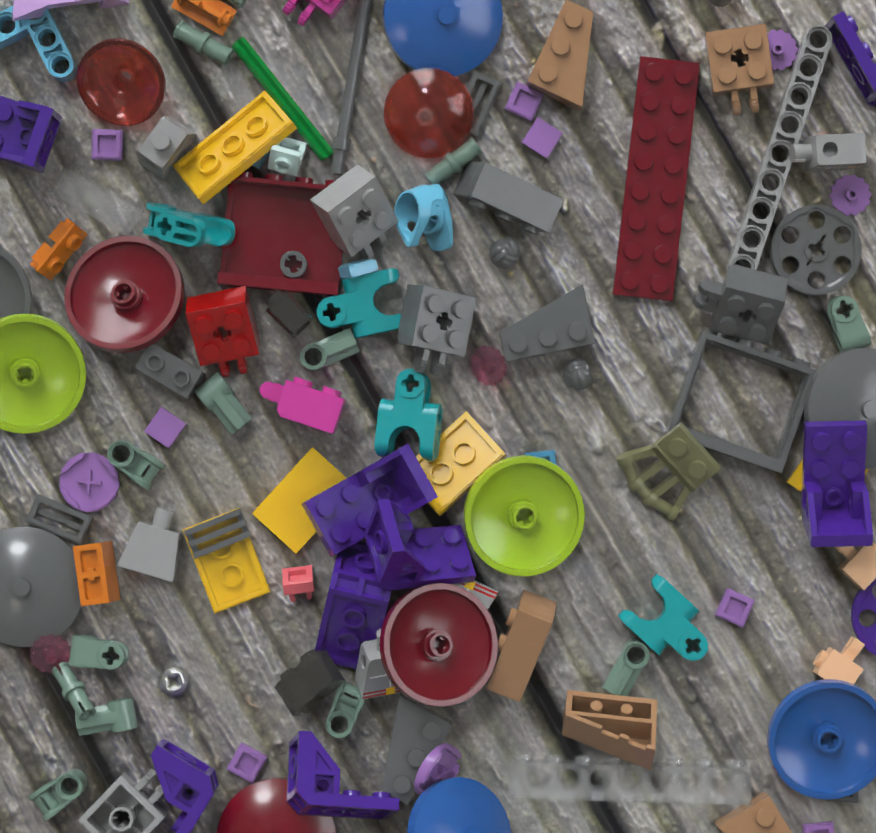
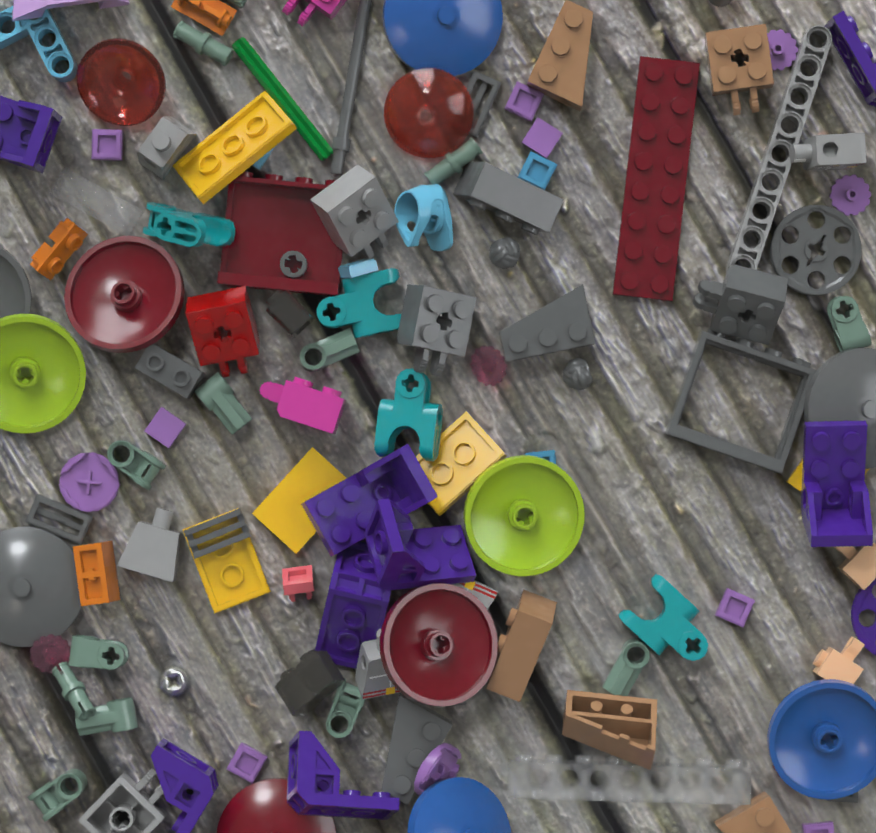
(287, 156): light aqua bracket -> none
(537, 170): none -> dark azure tile
(682, 457): olive plate -> none

